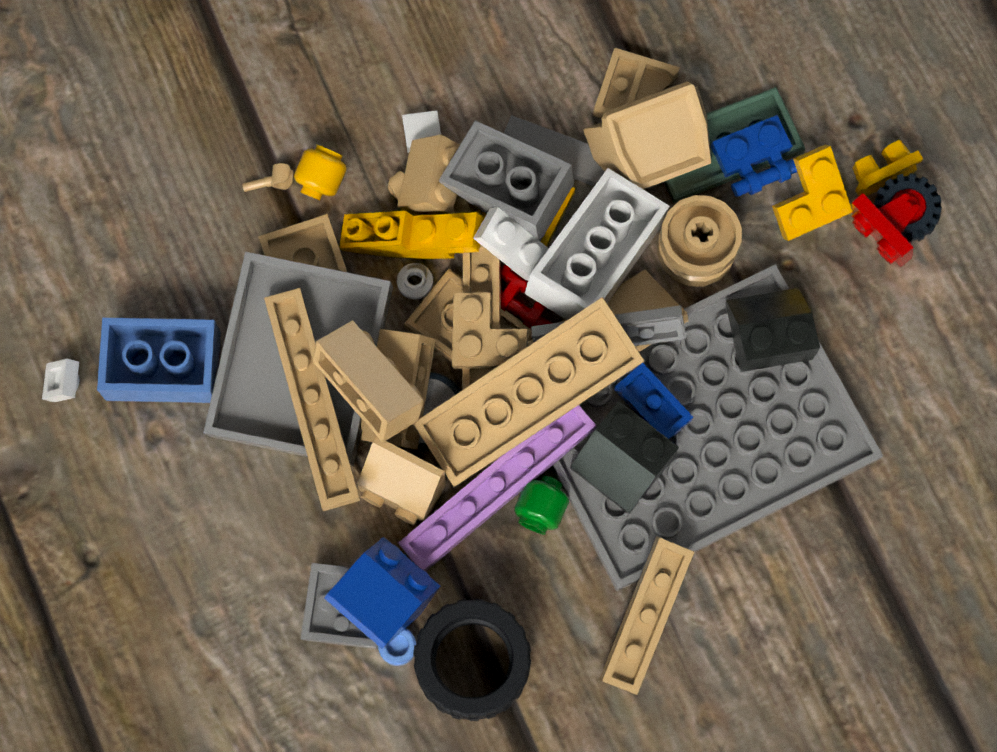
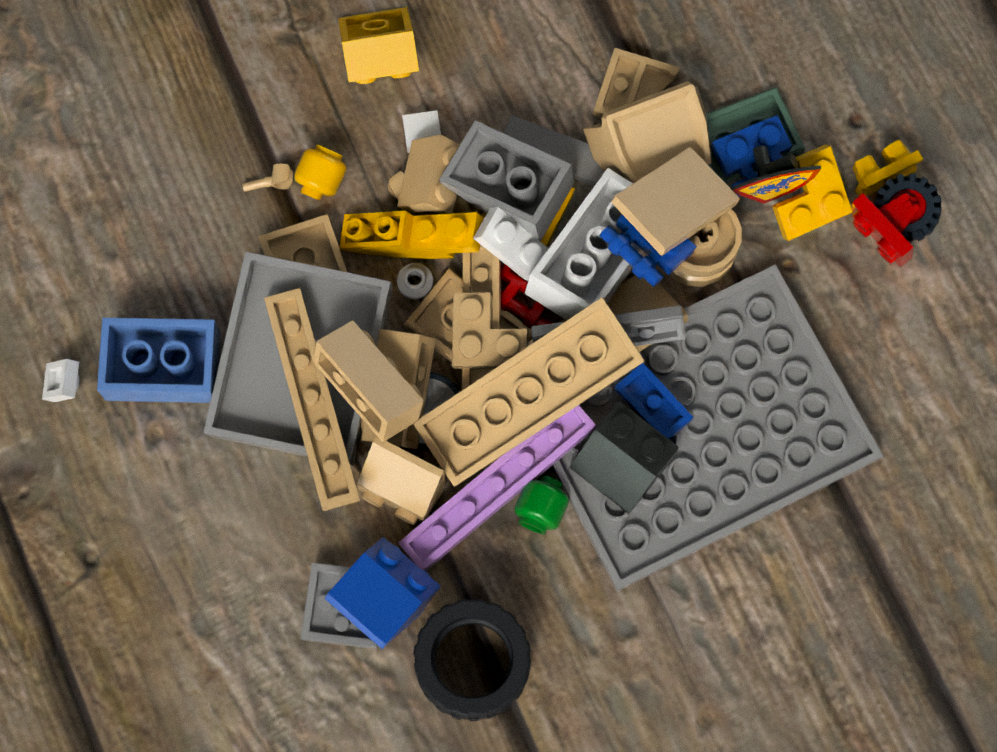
(378, 45): none -> yellow slope
(400, 649): light blue tile -> none
(644, 266): none -> blue plate
(646, 615): tan plate -> none
(675, 201): none -> tan tile
(772, 329): pearl dark grey slope -> none
(774, 177): none -> shield

